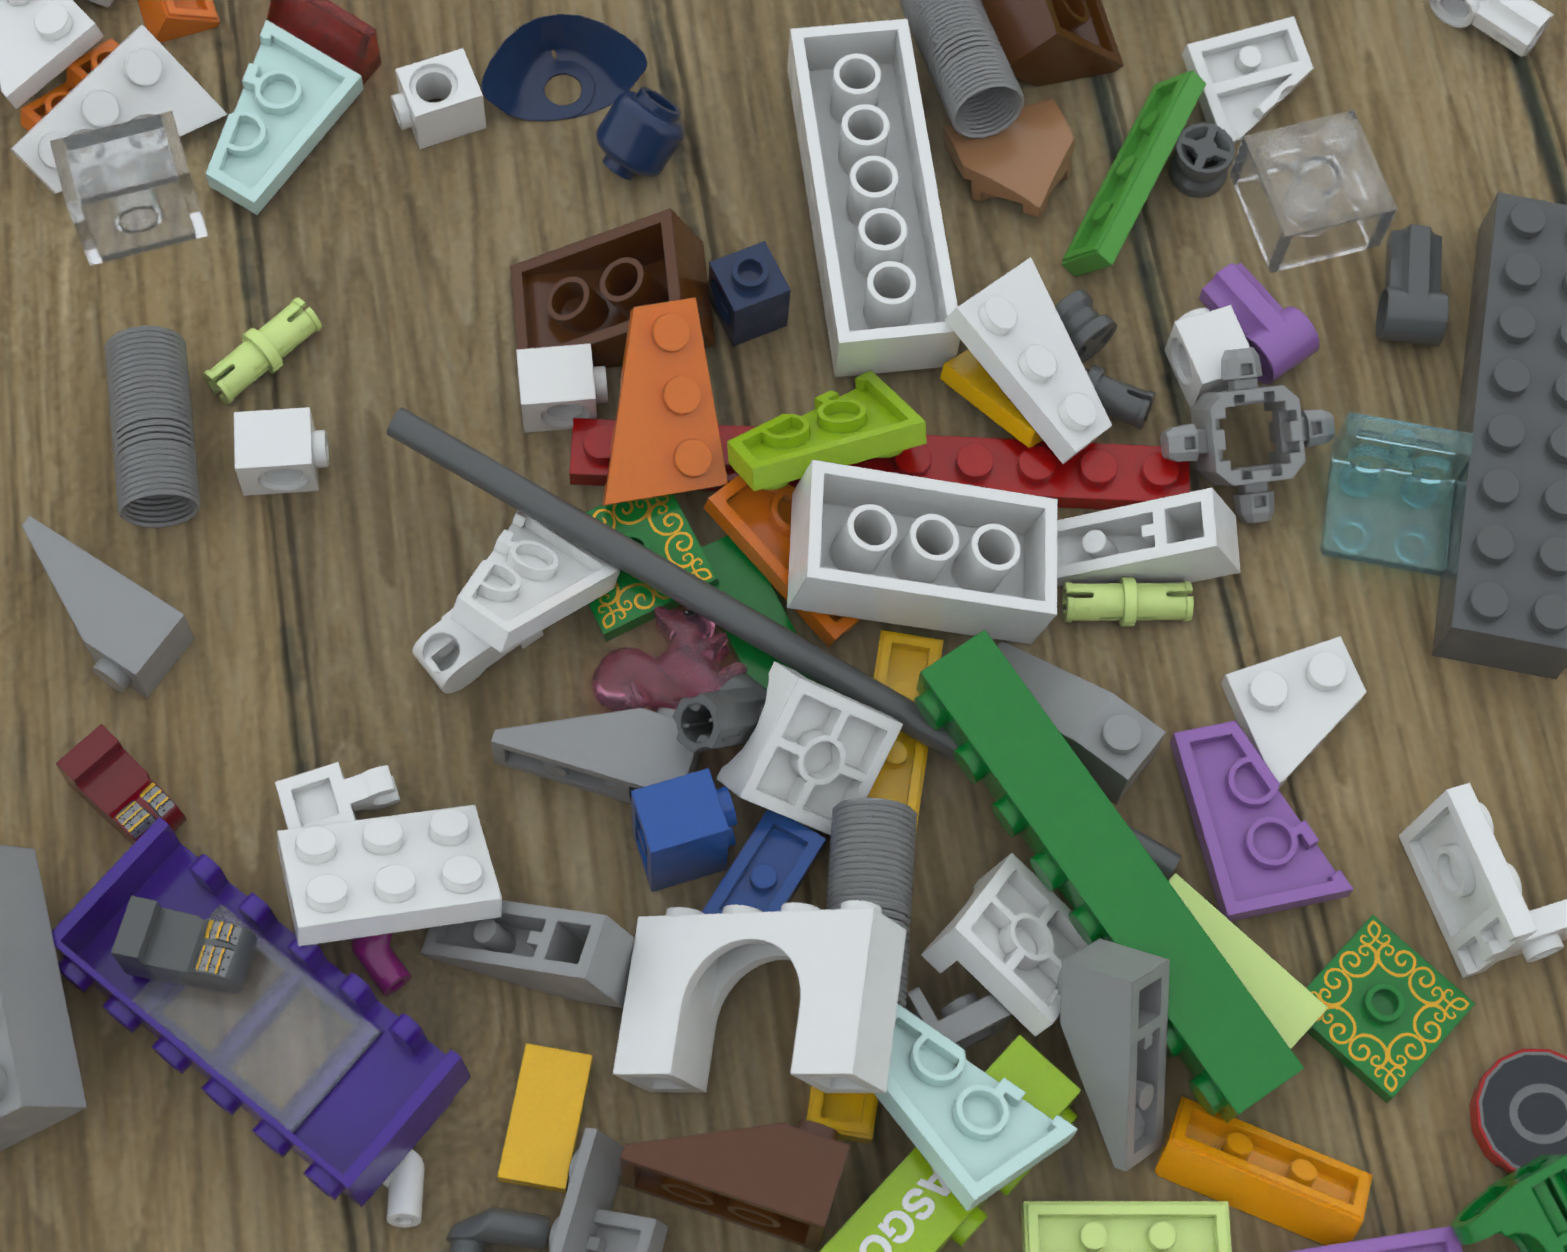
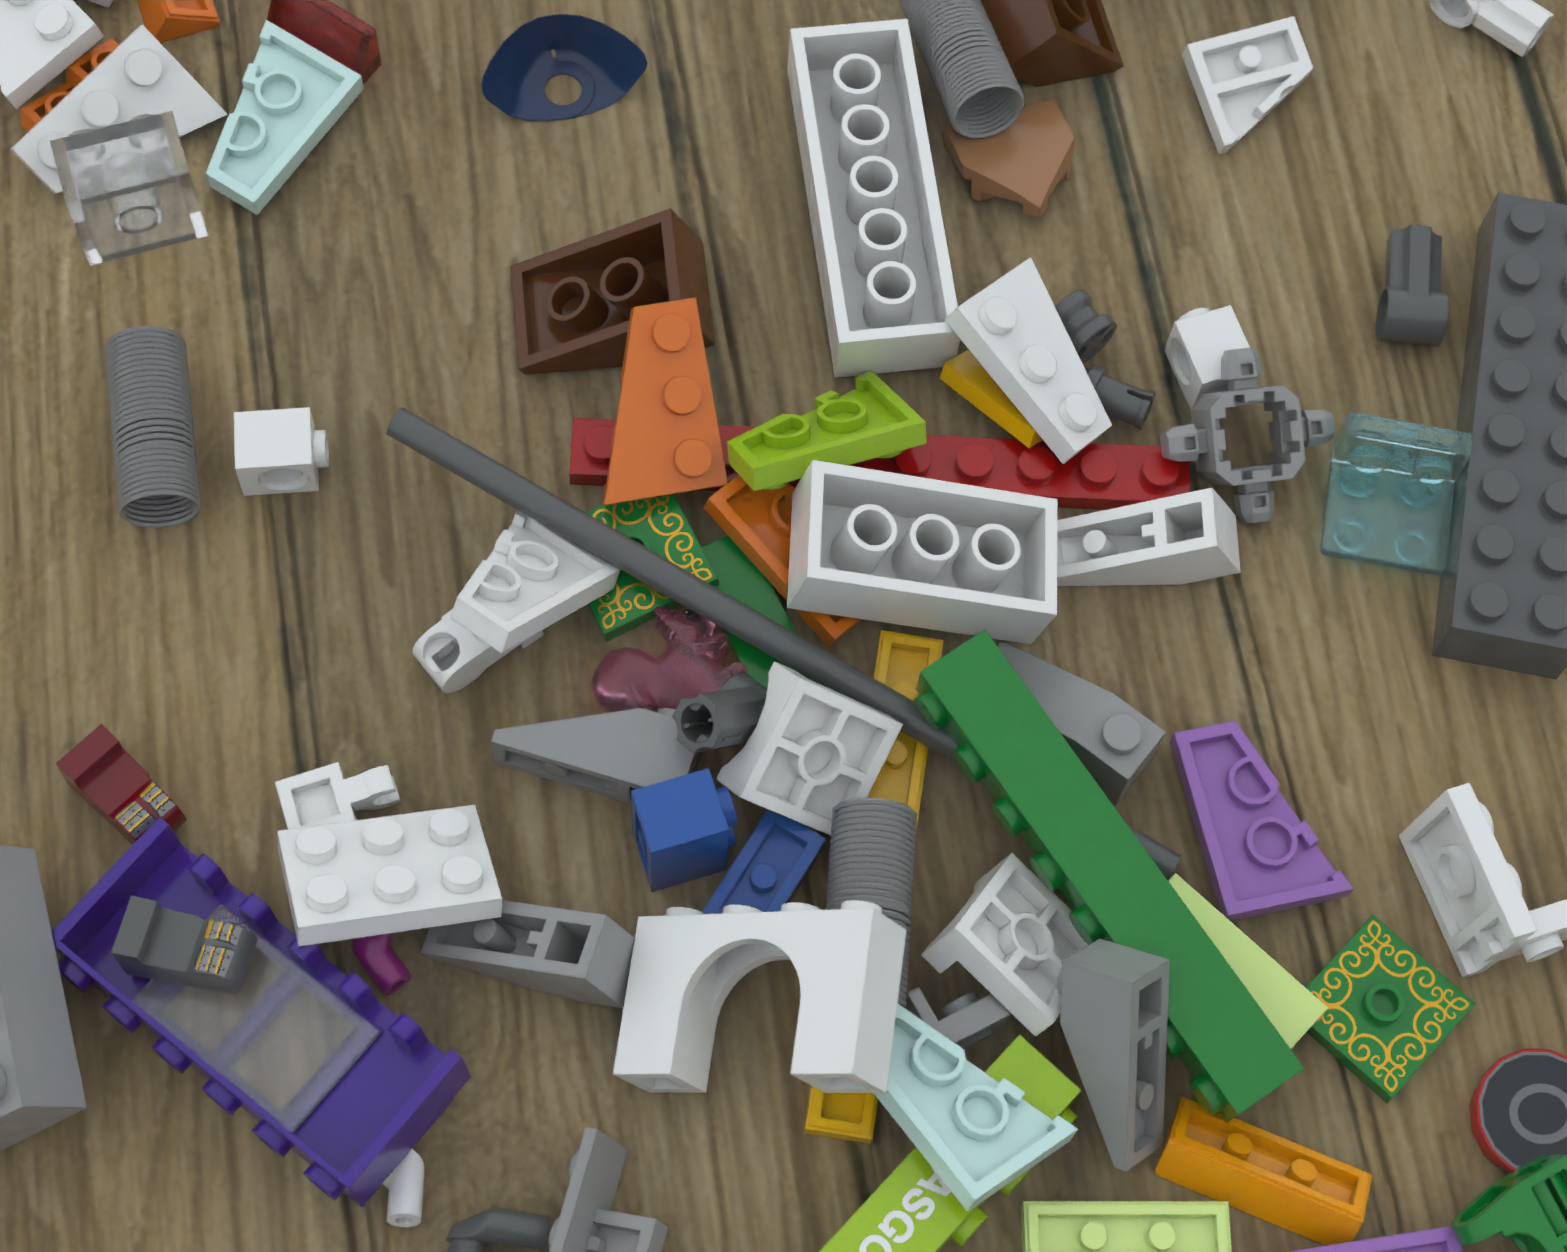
(122, 624): light grey slope -> none
(262, 350): yellowish green pin -> none
(444, 78): white brick -> none
(545, 1118): yellow tile -> none
(559, 386): white brick -> none
(640, 133): dark blue head -> none
(748, 293): dark blue brick -> none
(755, 1176): reddish brown slope -> none
(1127, 601): yellowish green pin -> none
(1133, 174): bright green tile -> none
(1201, 145): dark grey wheel -> none
(1277, 334): medium lavender piece -> none
(1294, 702): white wing -> none
(1312, 191): clear brick -> none

